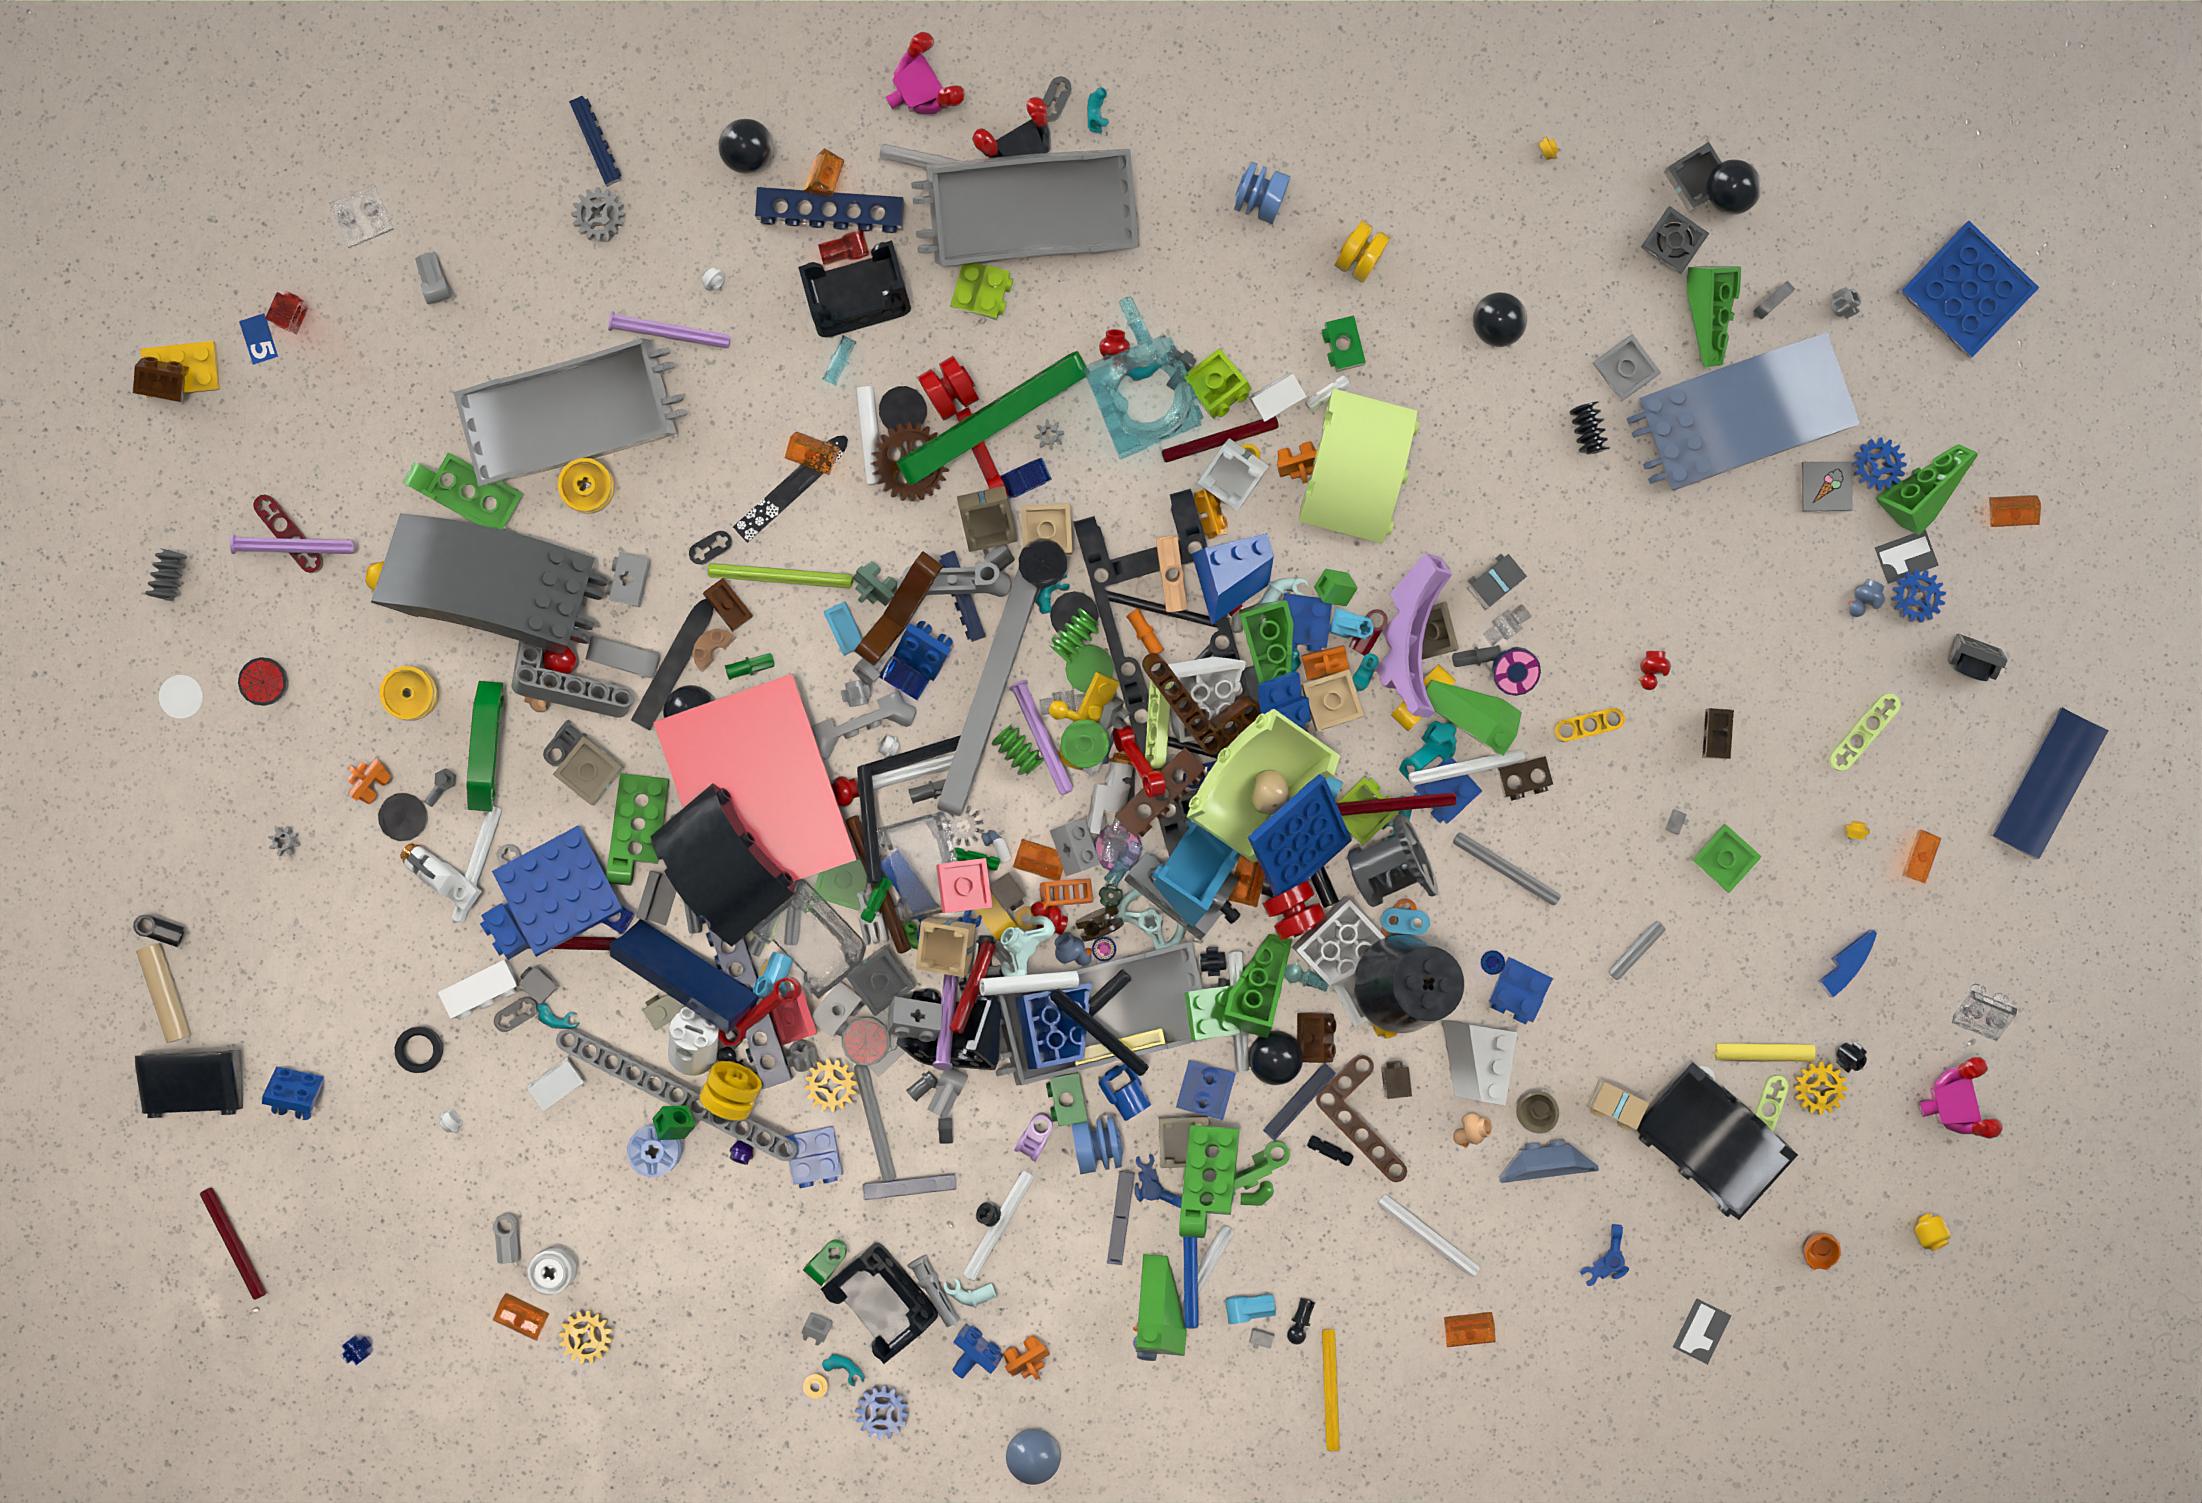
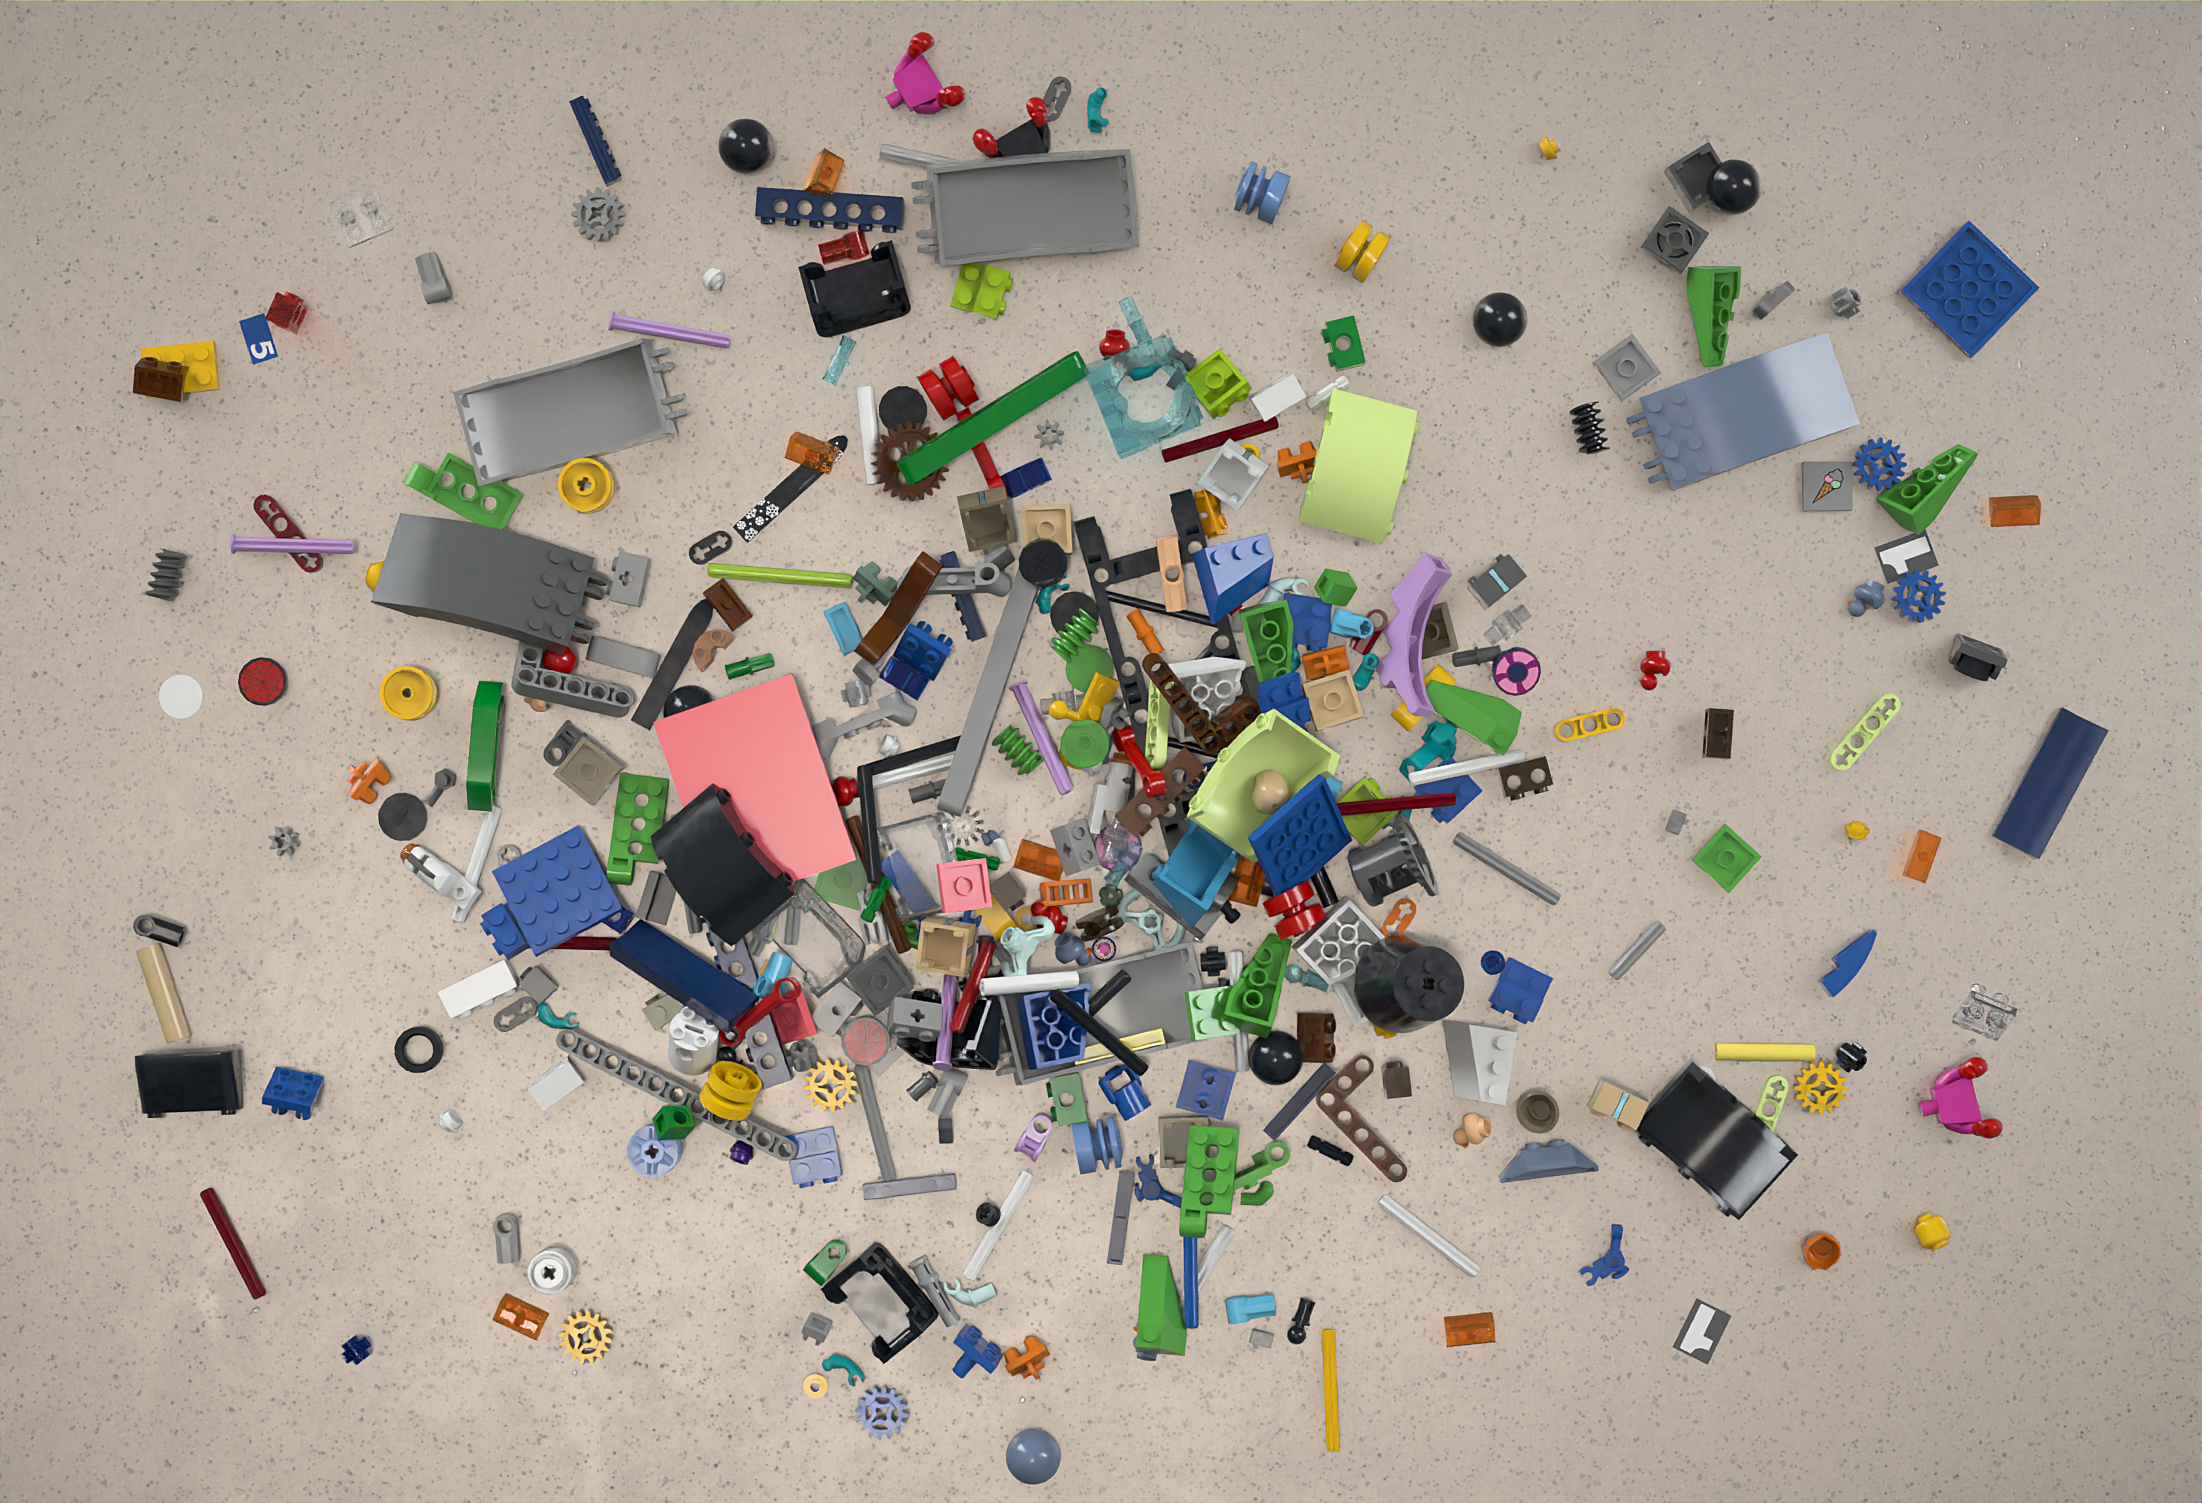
(1405, 921): medium azure plate -> none

